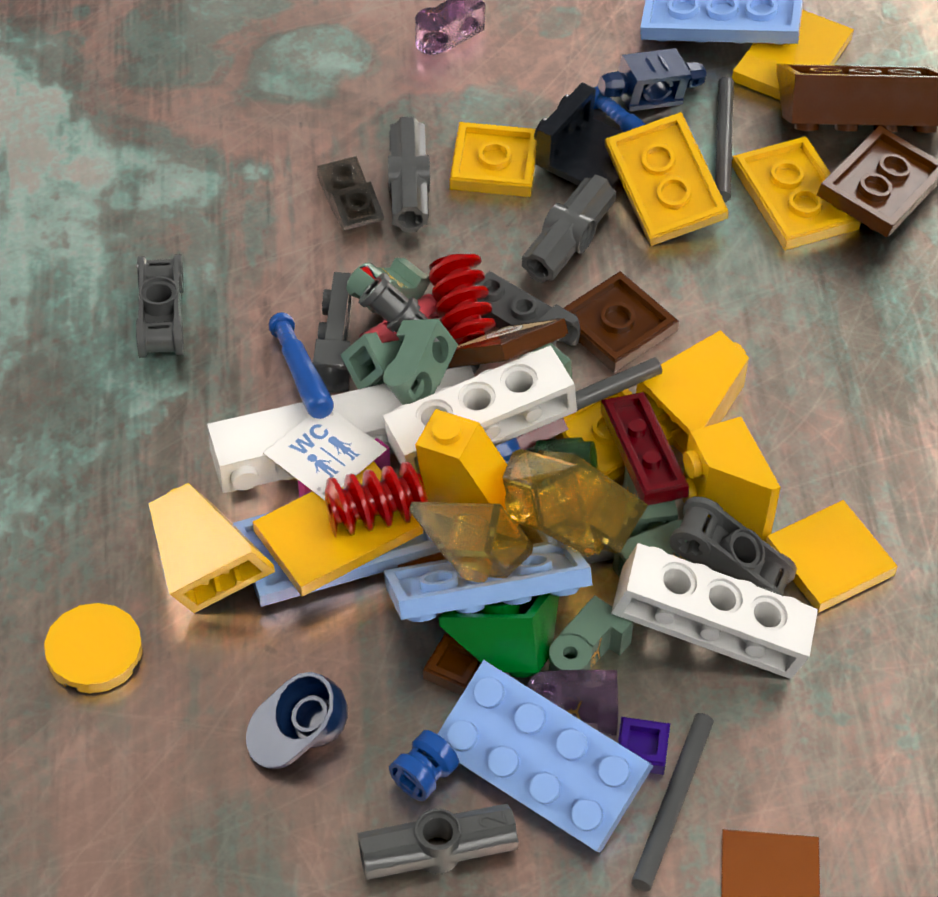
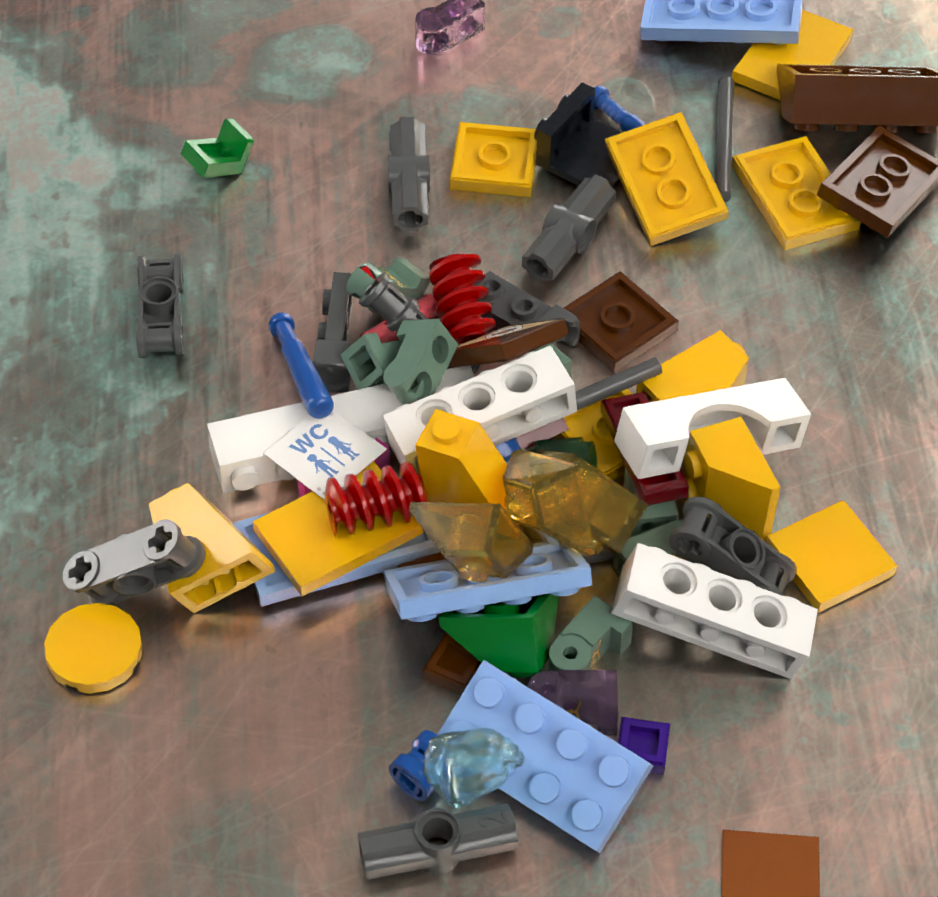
(134, 563): none -> dark grey piece
(222, 154): none -> green bracket
(296, 717): cap -> none
(349, 193): clear smoke slope -> none
(469, 764): none -> clear light blue hair
(652, 79): dark blue piece -> none
(657, 432): none -> white arch
(672, 802): dark grey bar -> none

